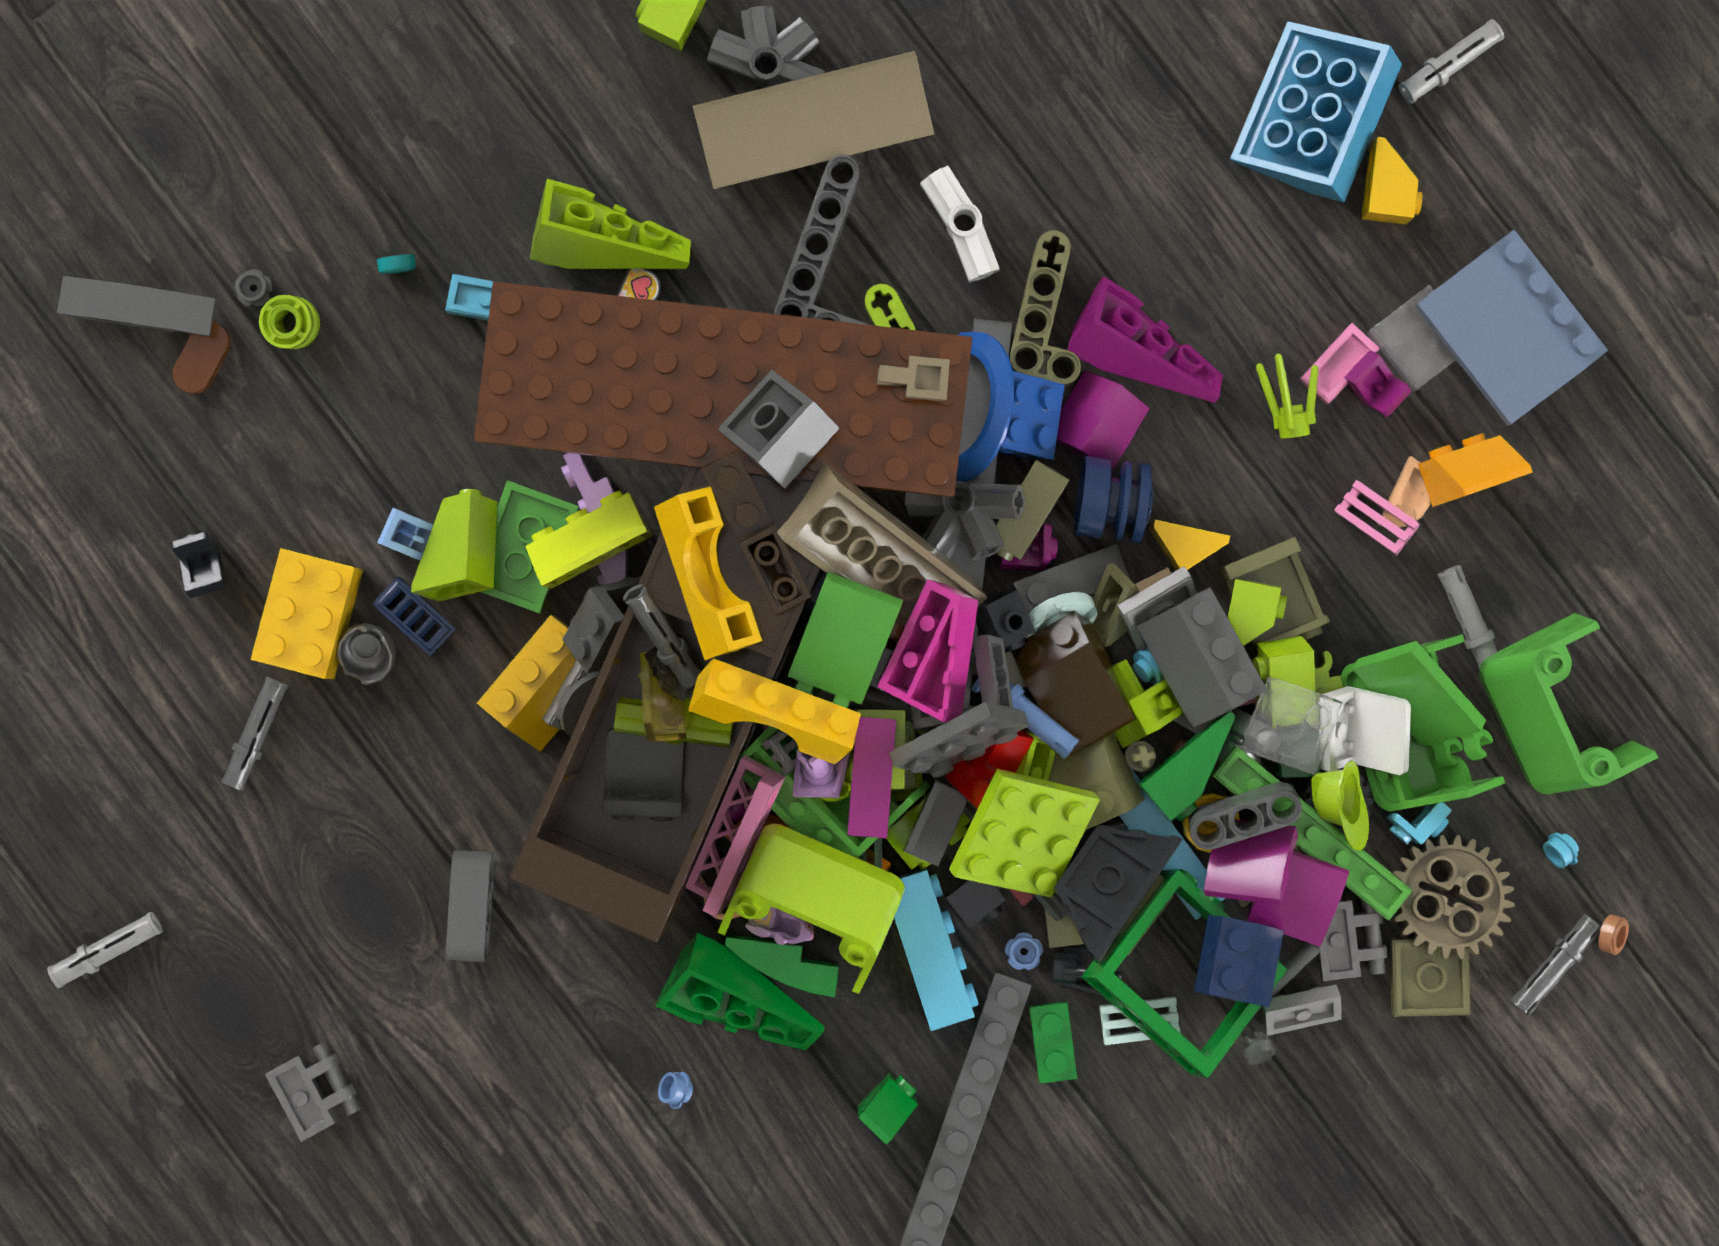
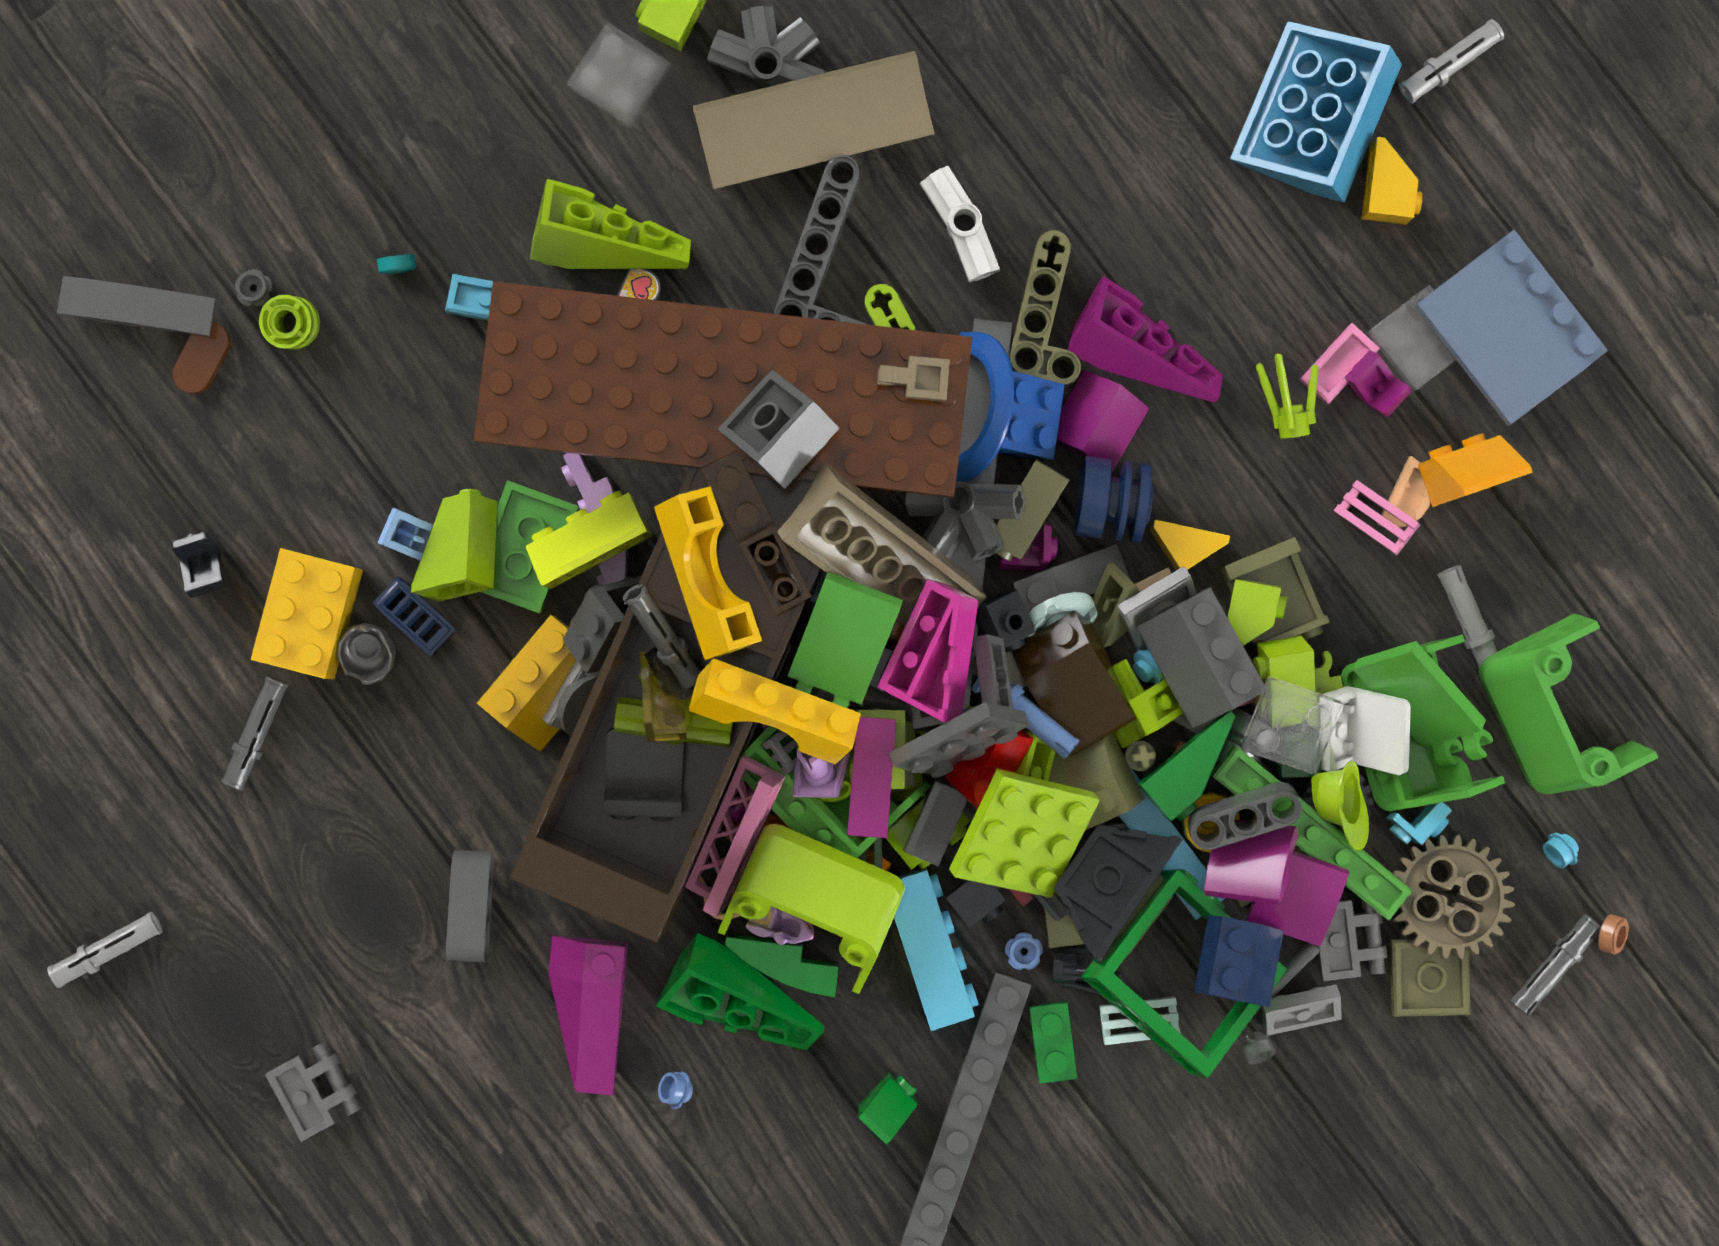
(588, 997): none -> magenta wedge
(618, 75): none -> clear plate

